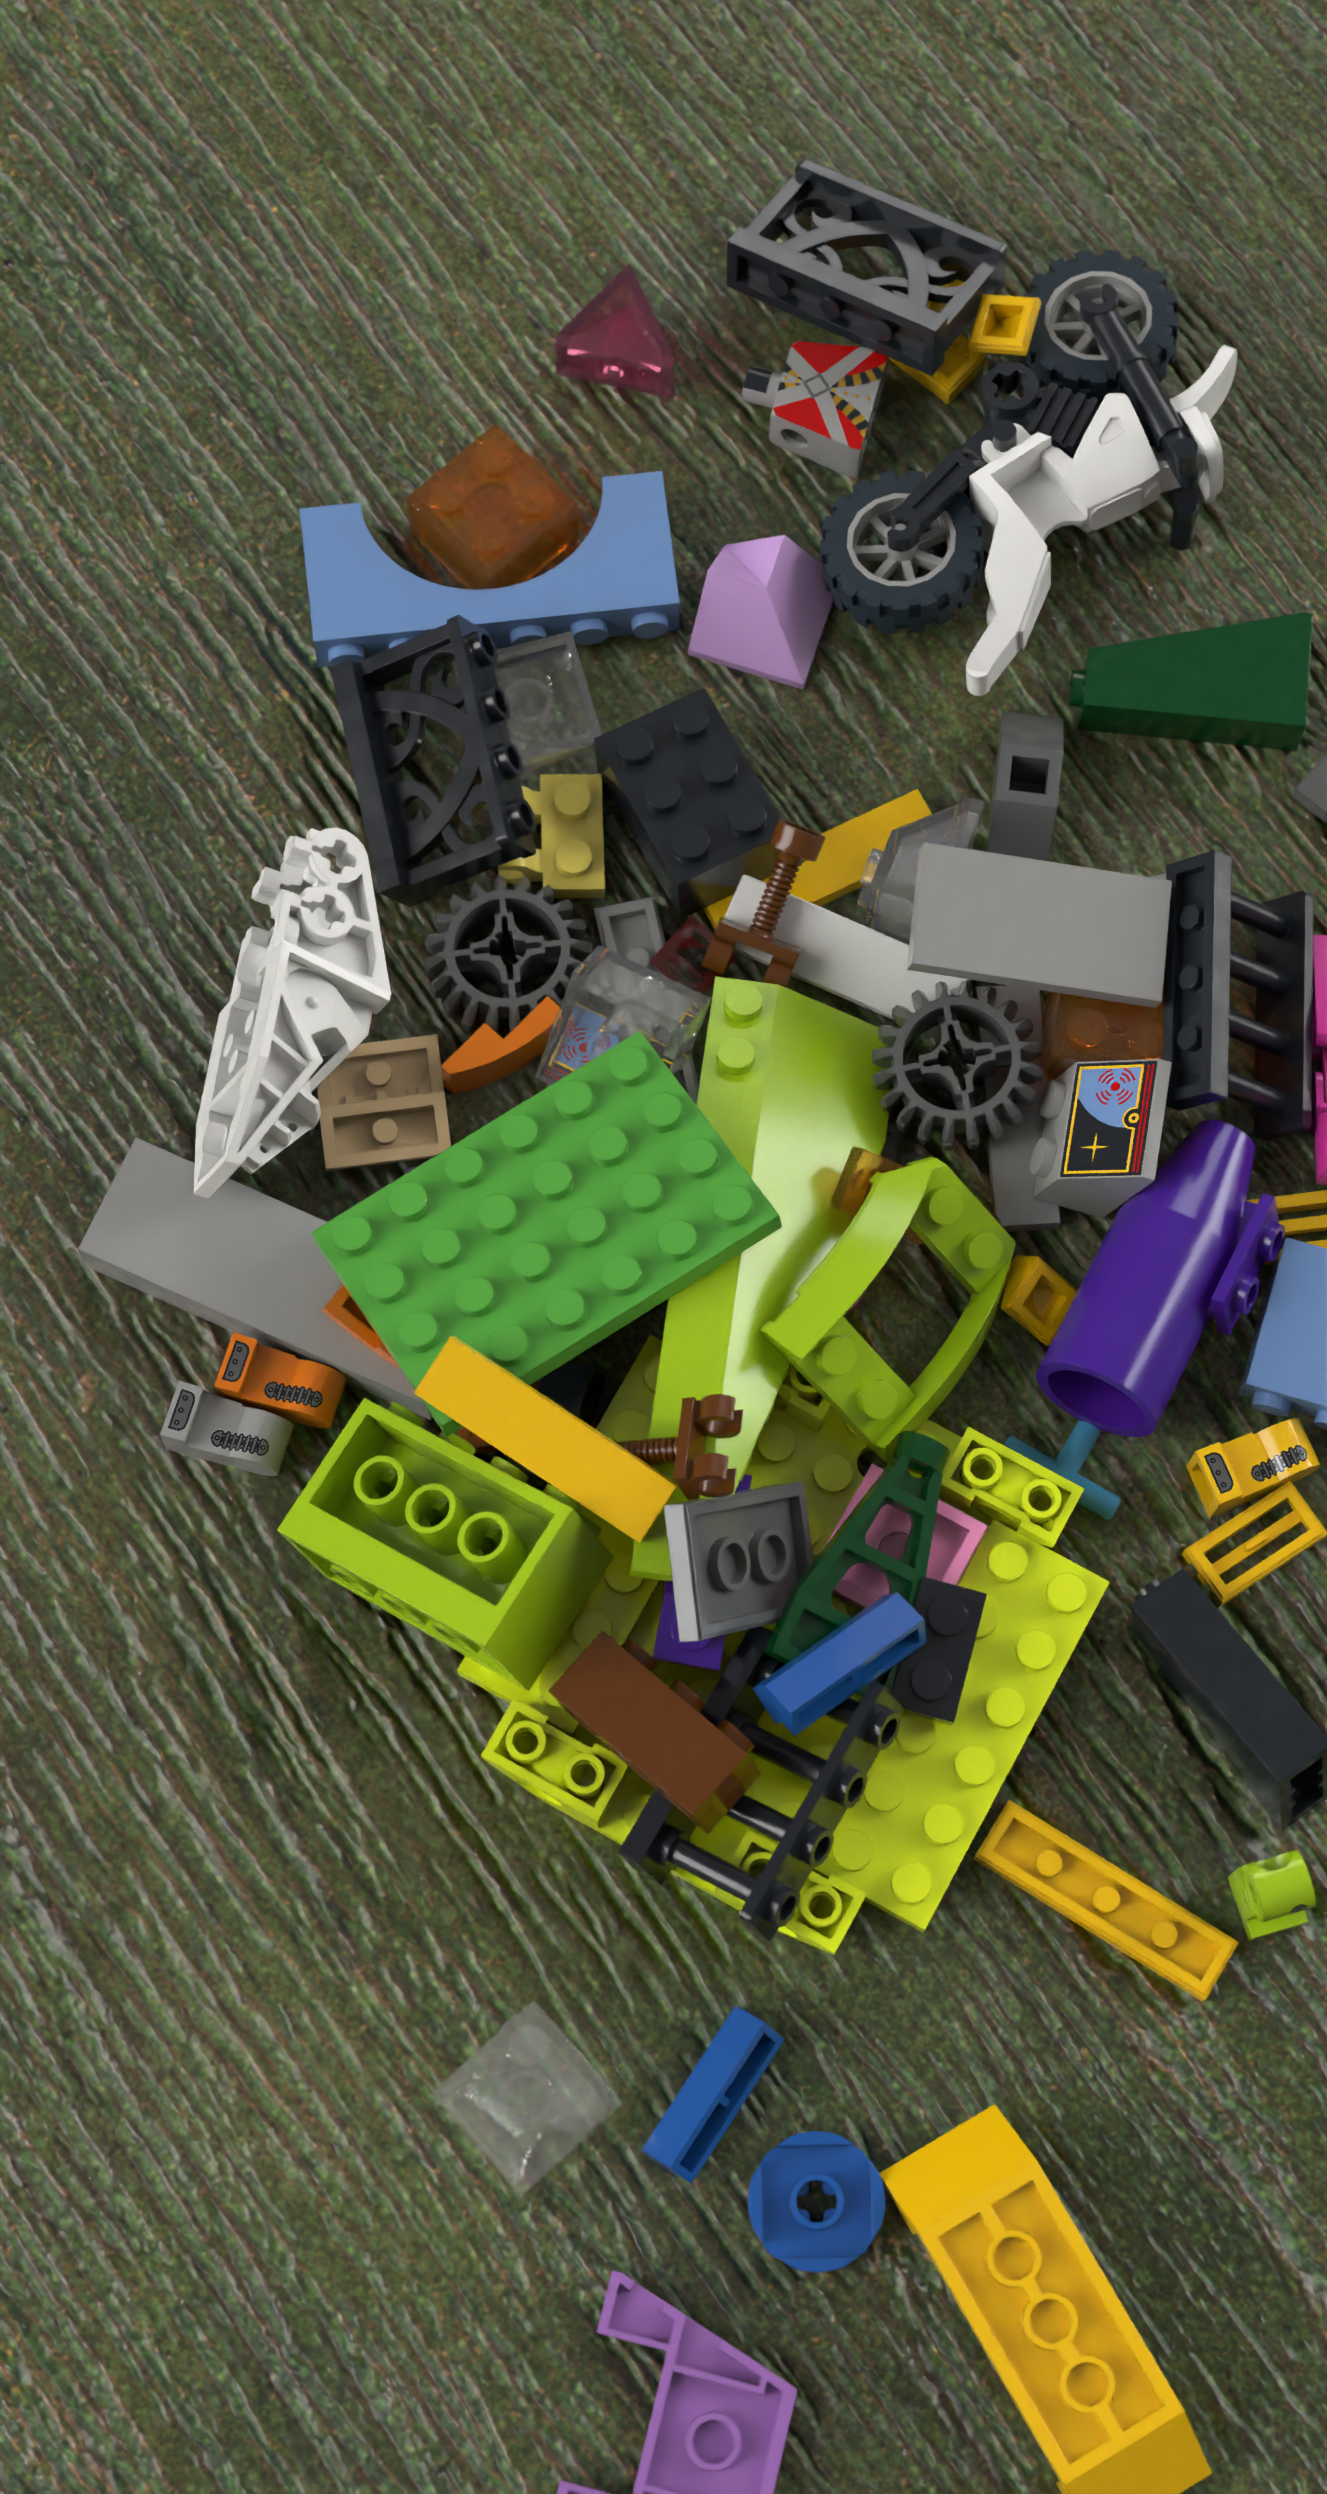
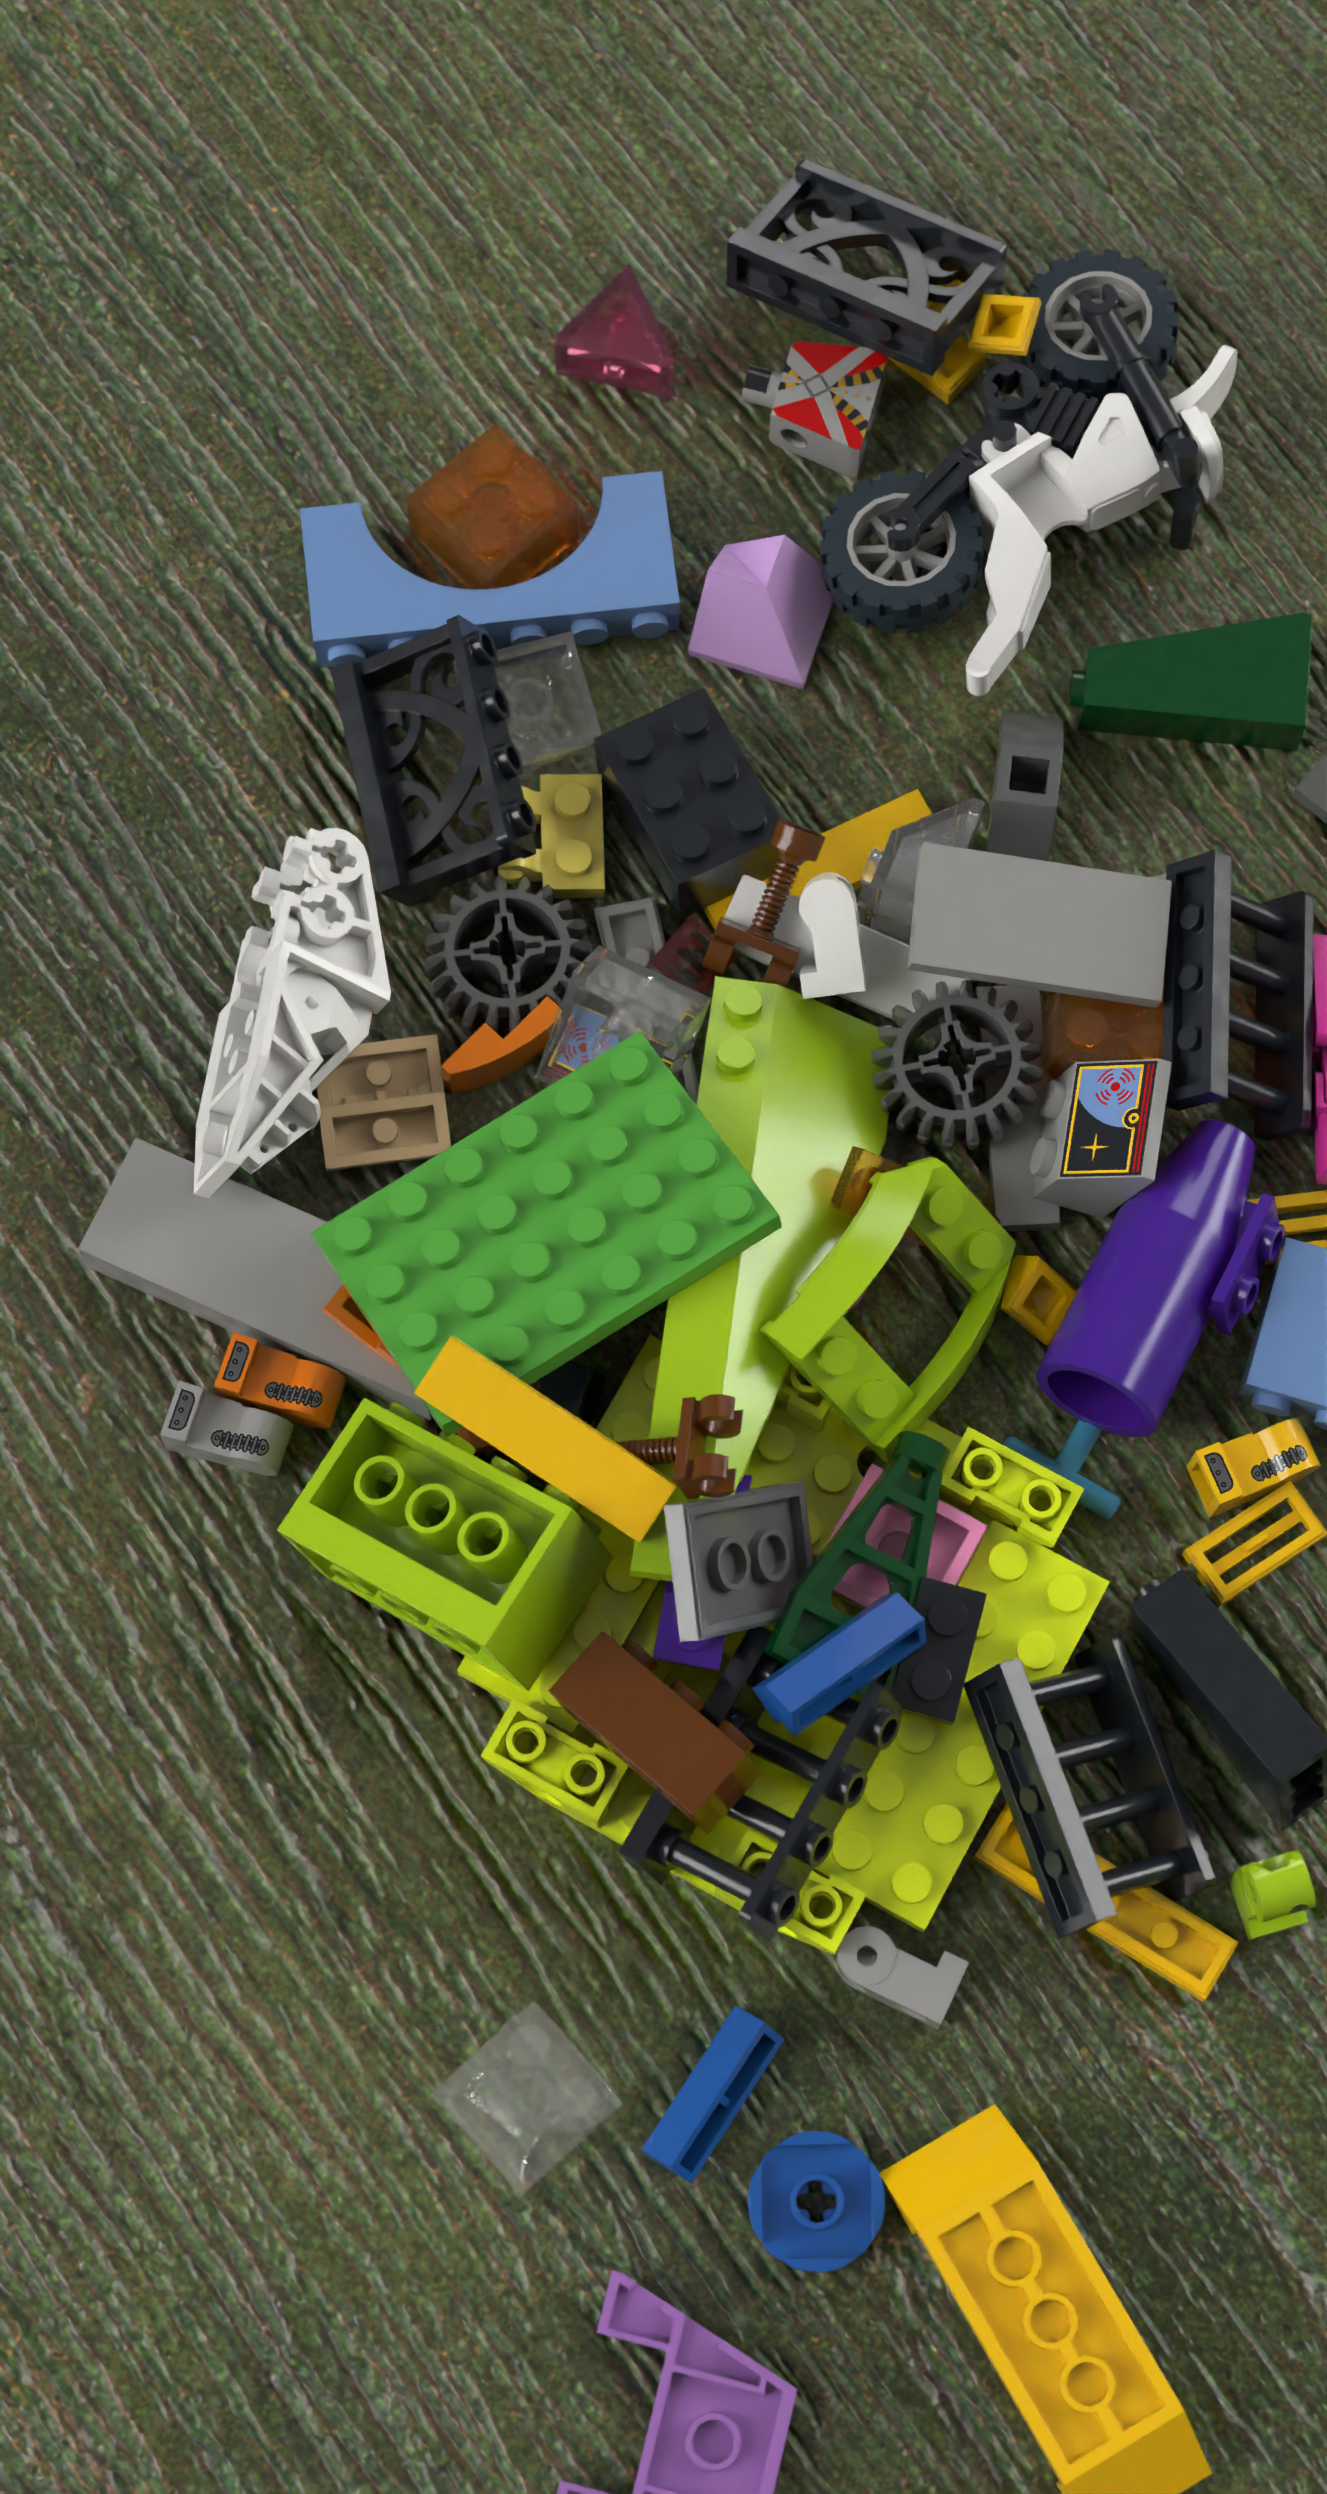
(832, 914): none -> white leg
(895, 1978): none -> light grey leg
(1043, 1804): none -> black fence

